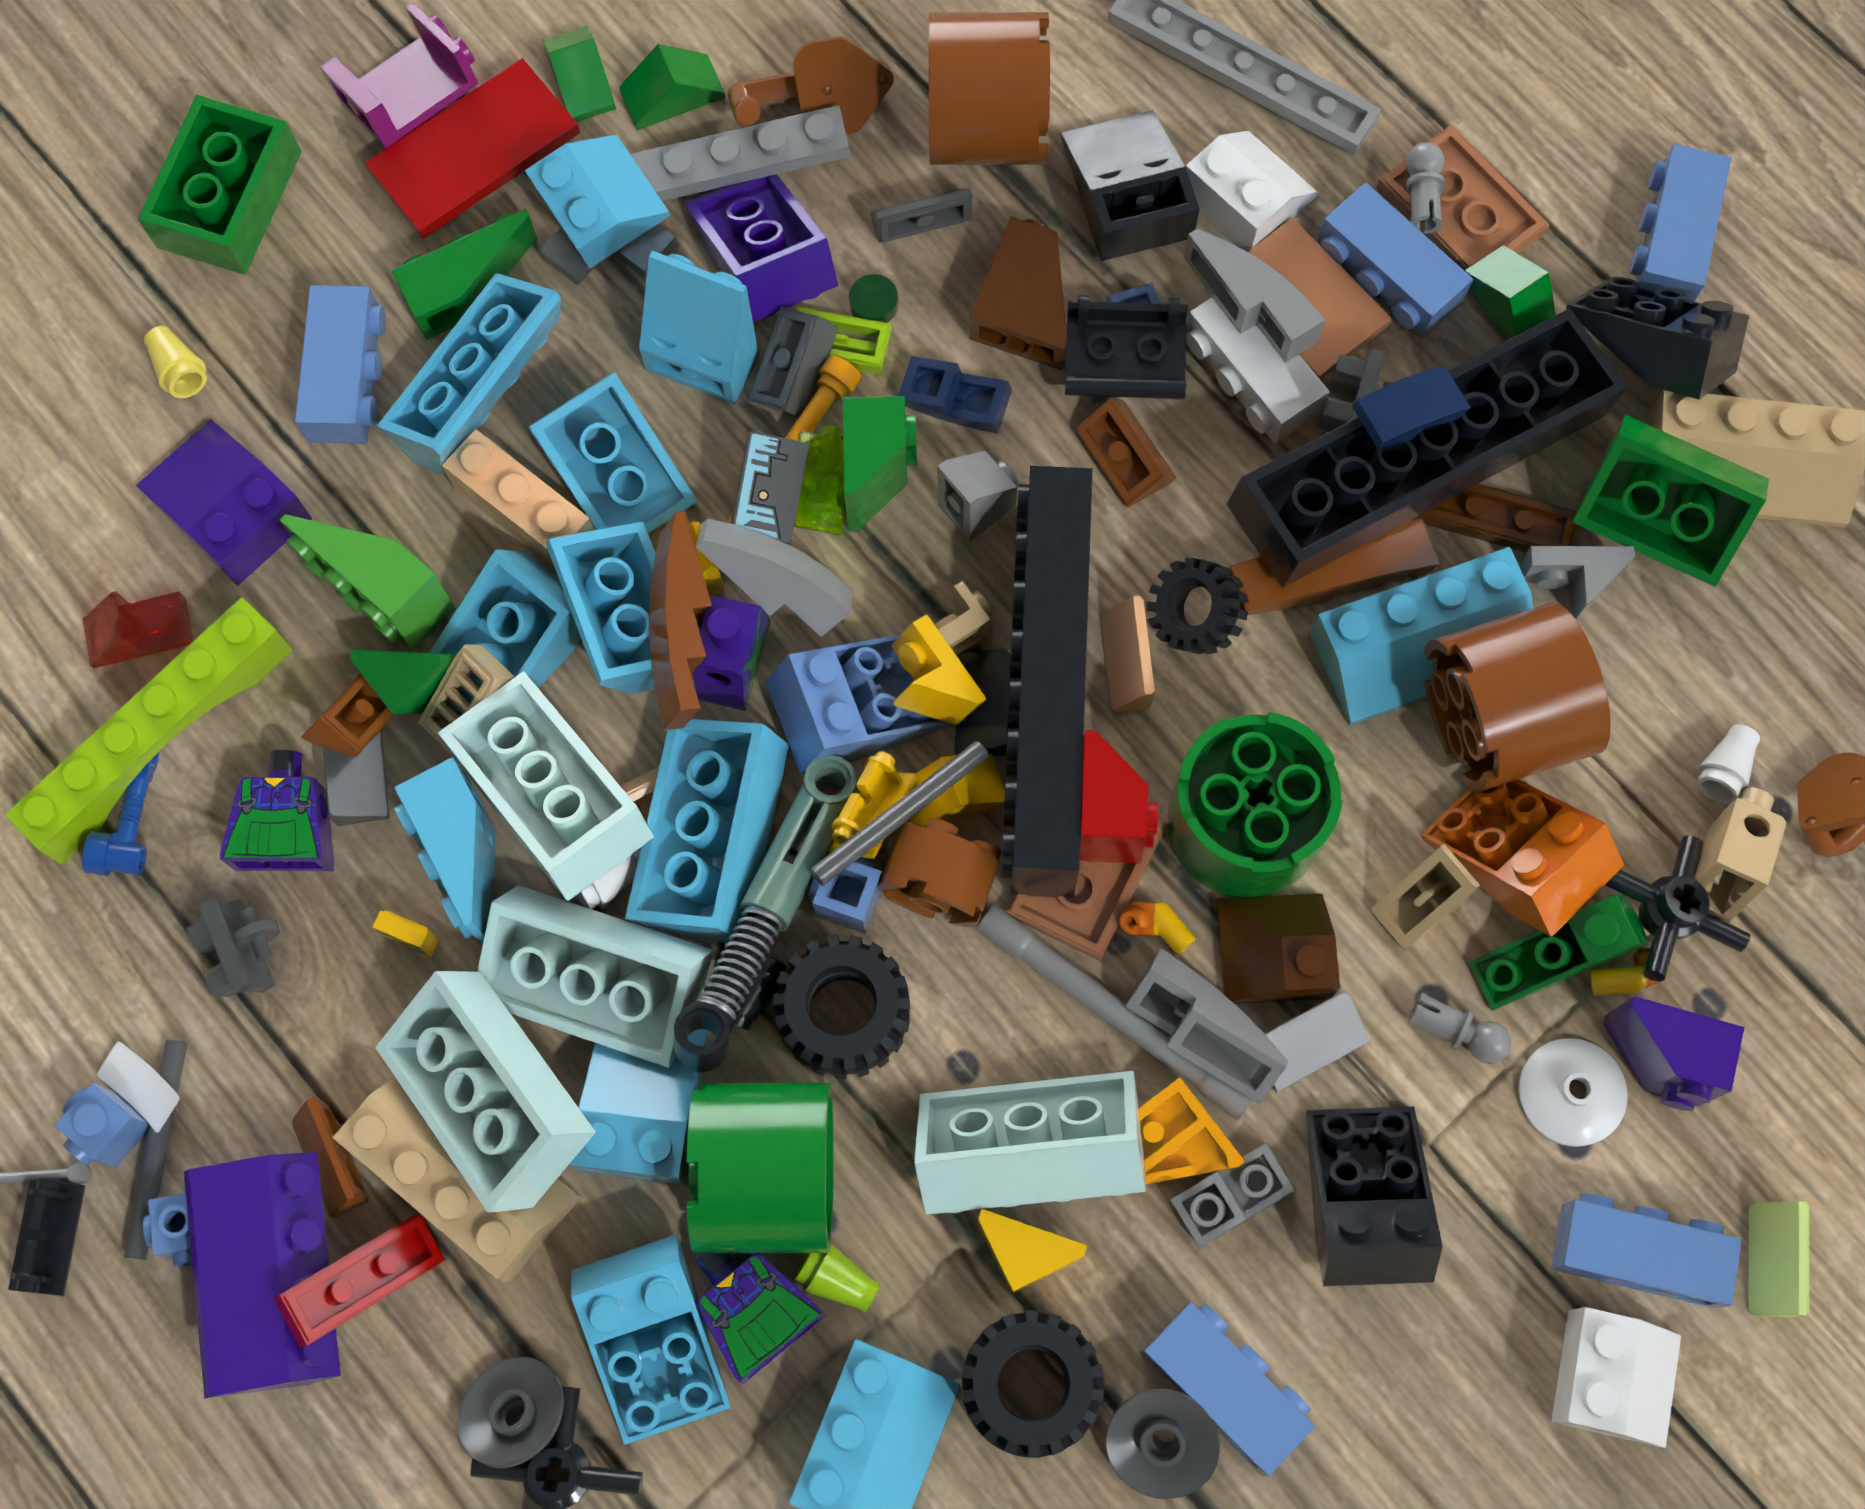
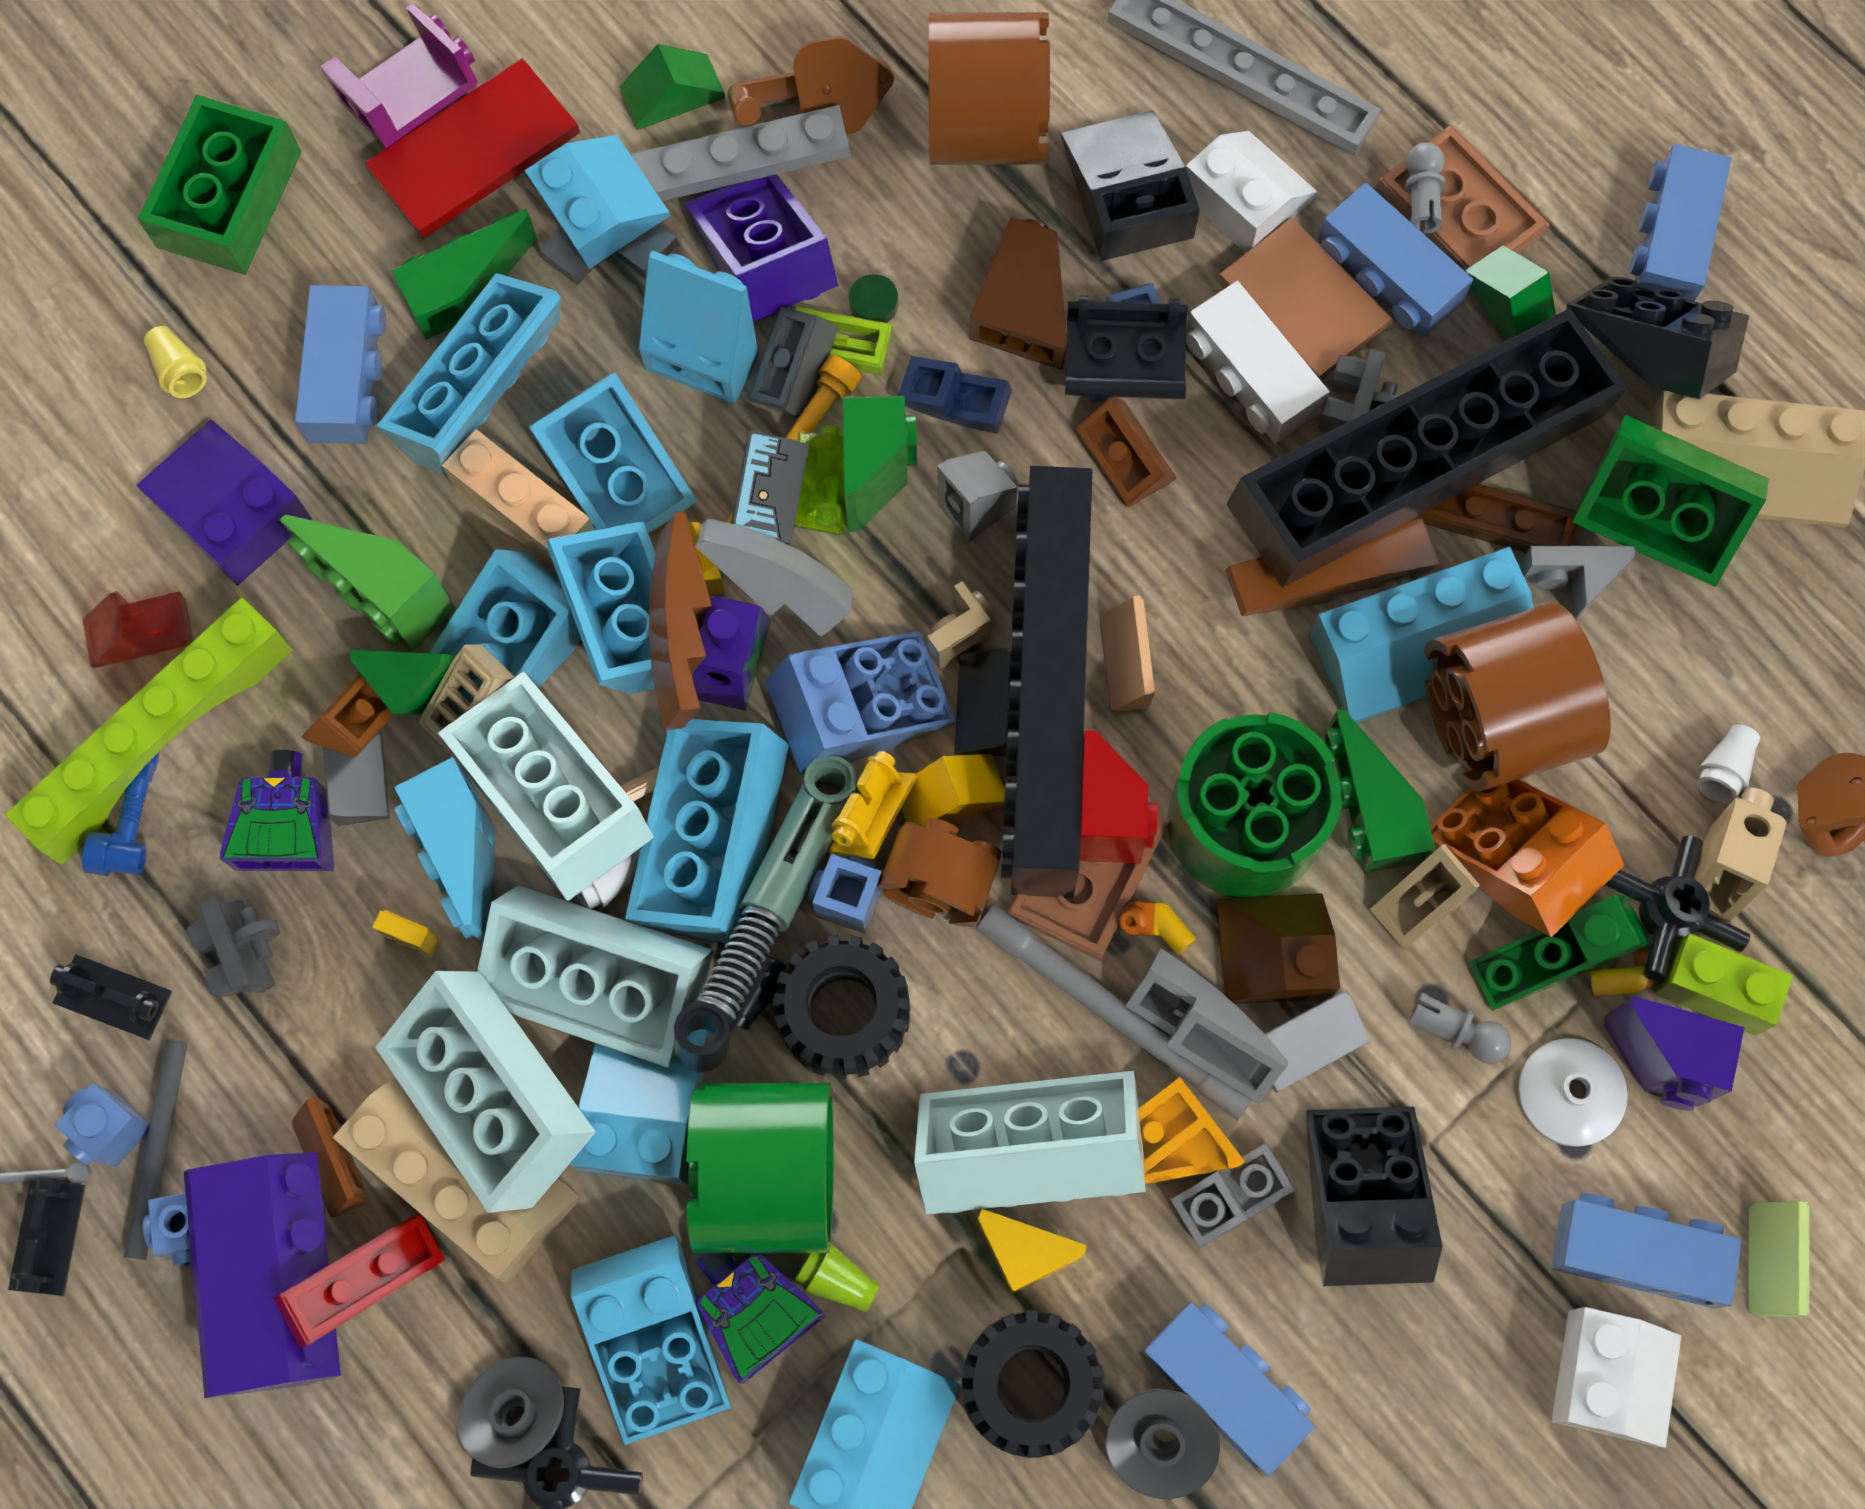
(109, 996): none -> black hinge
(139, 1085): white sticker -> none
(579, 73): green slope -> none
(899, 813): dark grey bar -> none
(923, 215): dark grey slope -> none
(941, 681): yellow slope -> none
(1172, 598): black tyre -> none
(1254, 294): light grey slope -> none
(1383, 807): none -> green slope
(1410, 405): dark blue slope -> none
(1725, 985): none -> lime piece

